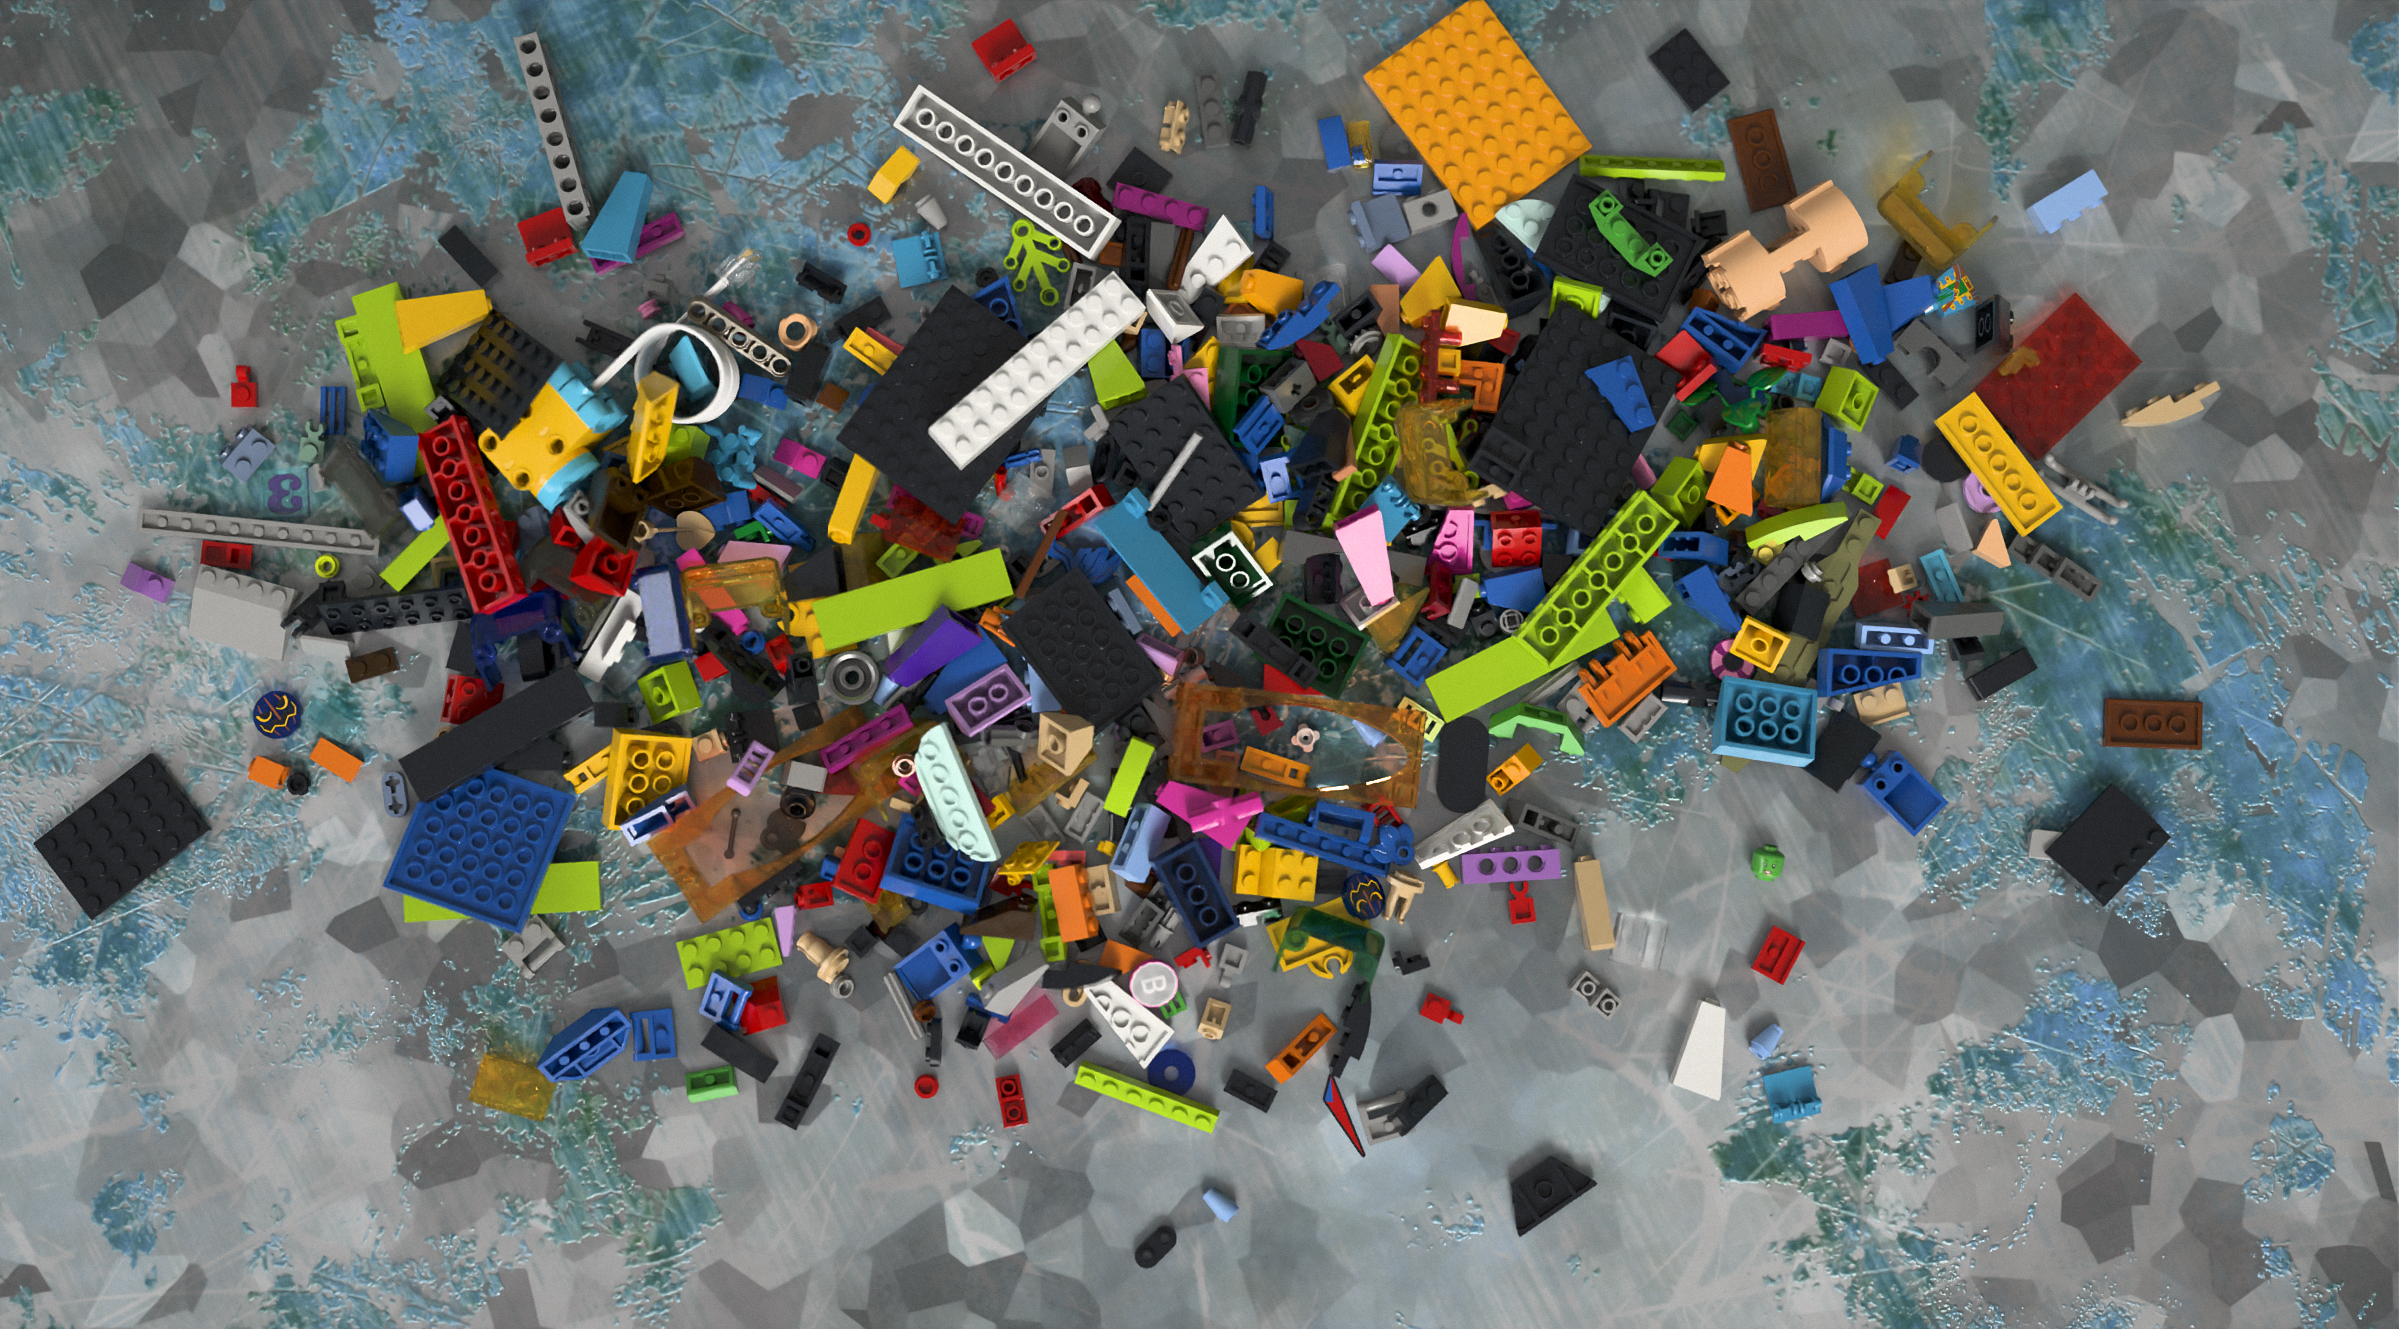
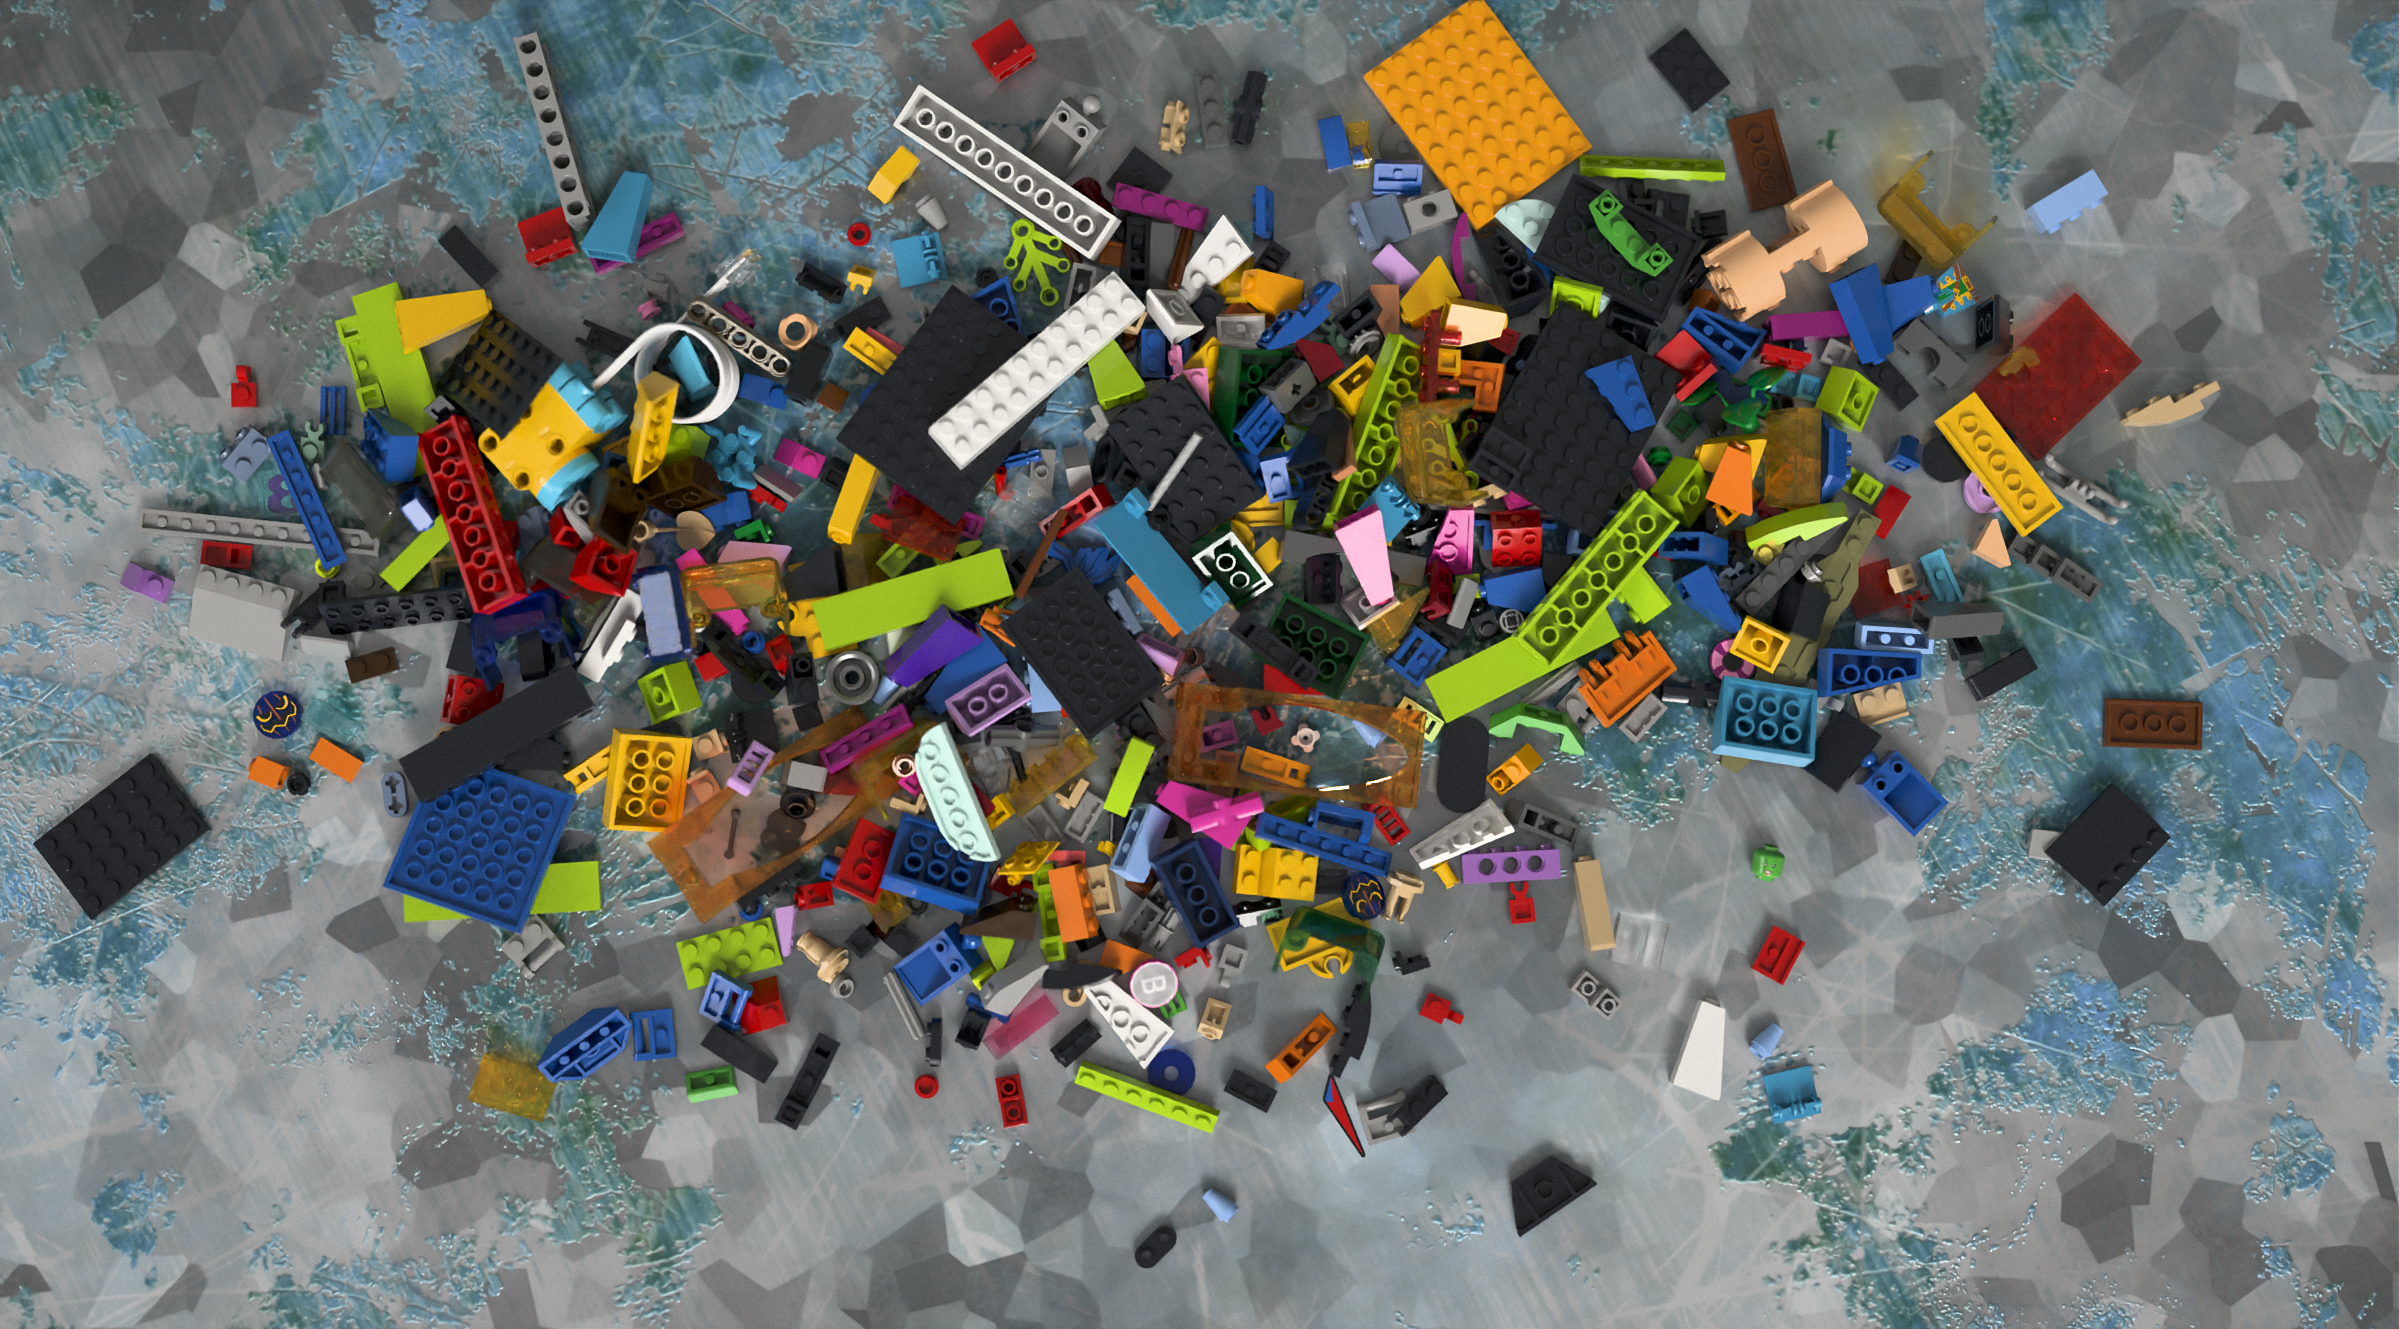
(307, 499): none -> blue plate
(614, 715): black slope -> none
(659, 814): blue slope -> none
(703, 784): none -> tan bracket
(784, 525): blue hinge -> none
(863, 276): none -> yellow tile
(923, 1010): reddish brown plate -> none
(927, 826): black hinge -> none
(1064, 740): tan slope -> none
(1391, 842): blue plate -> none
(1659, 456): none -> green plate
(1954, 528): light grey slope -> none

